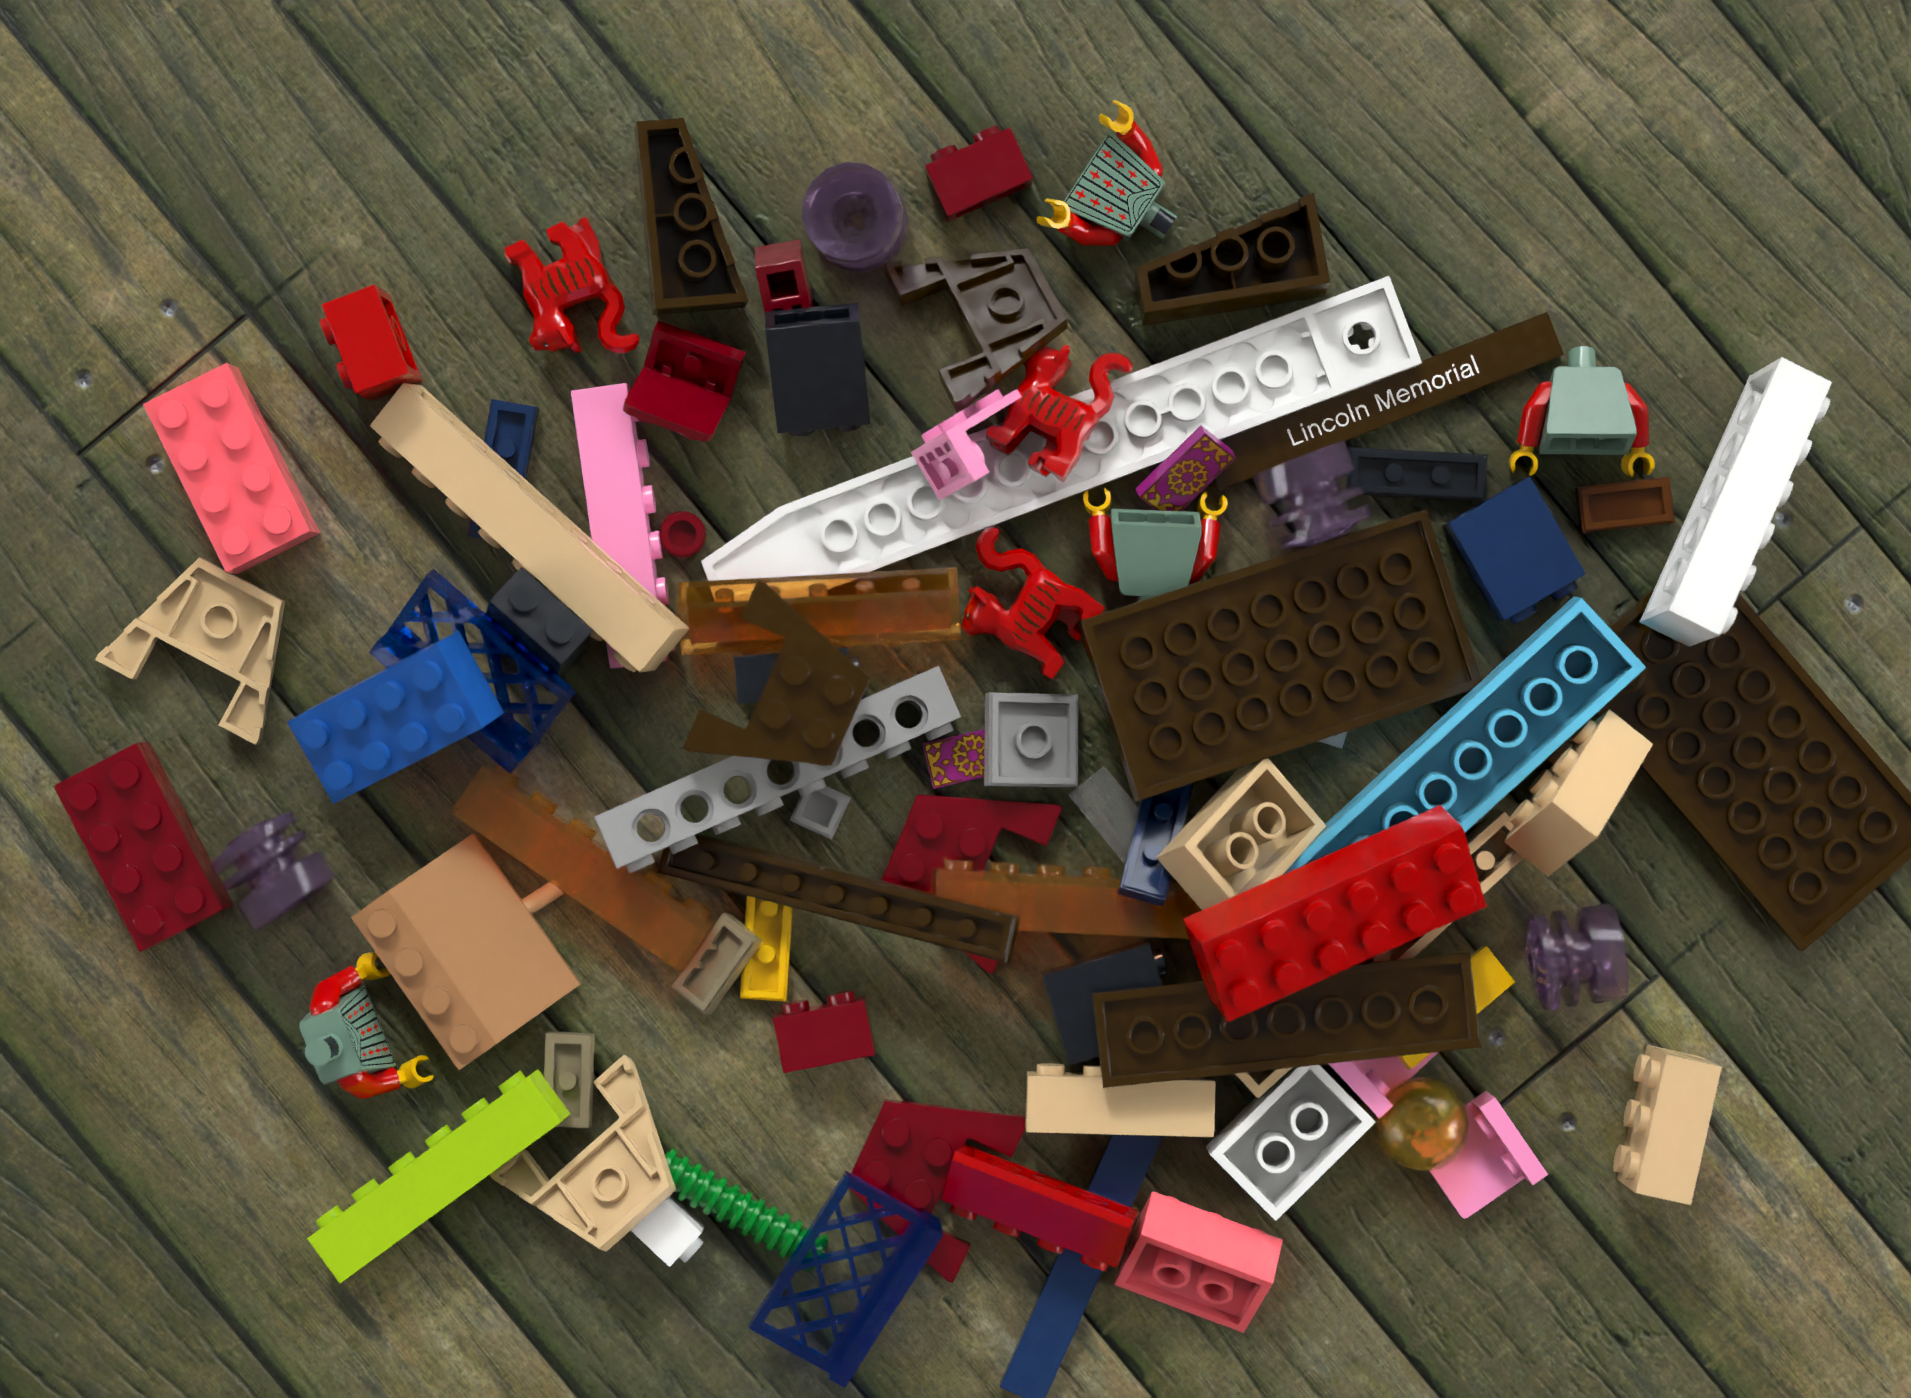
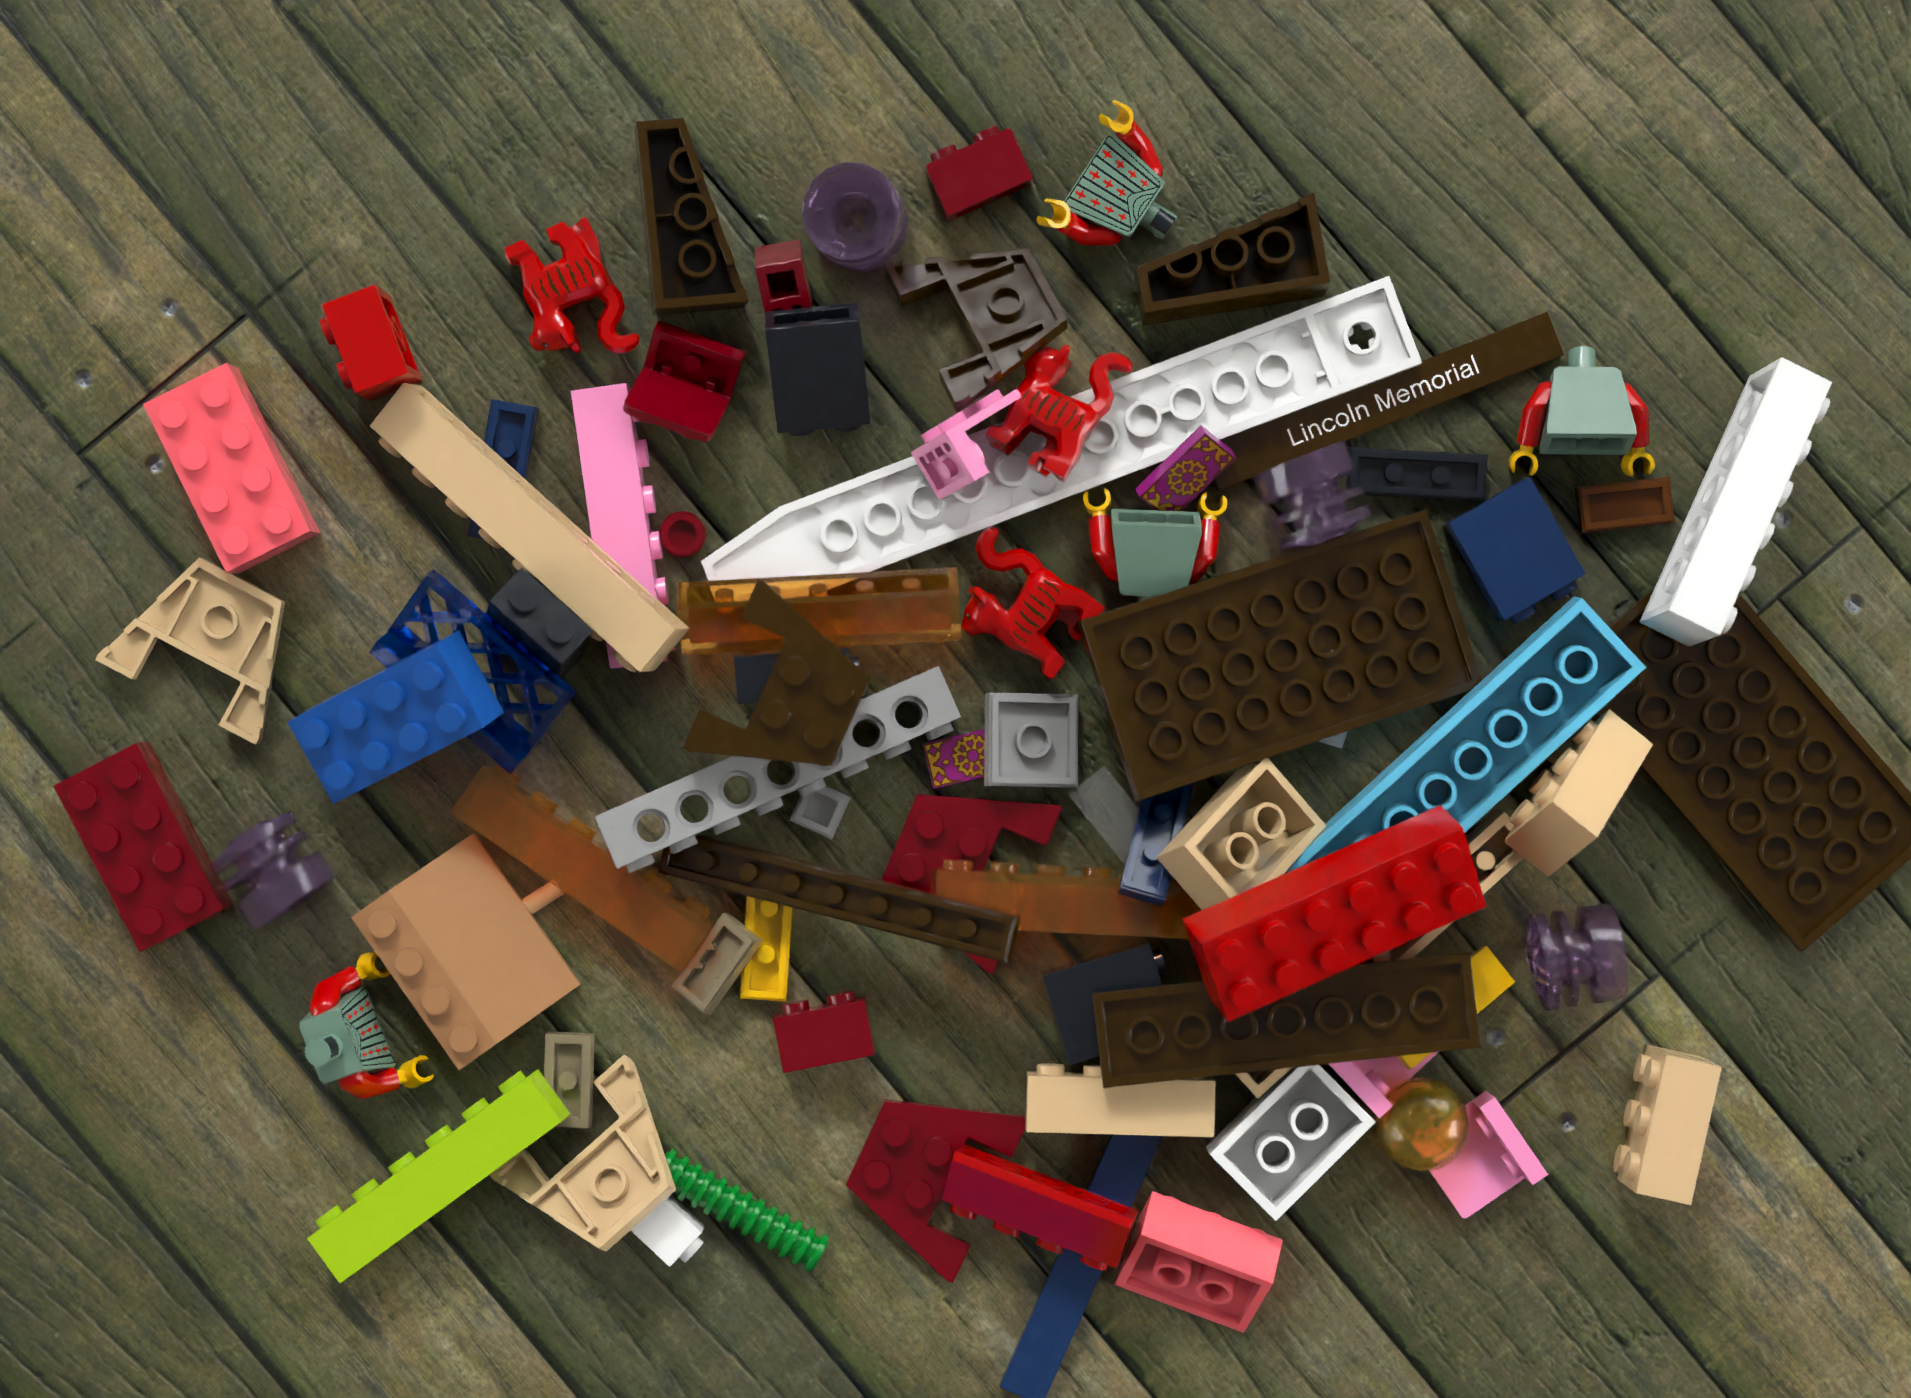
(880, 1298): clear blue fence -> none

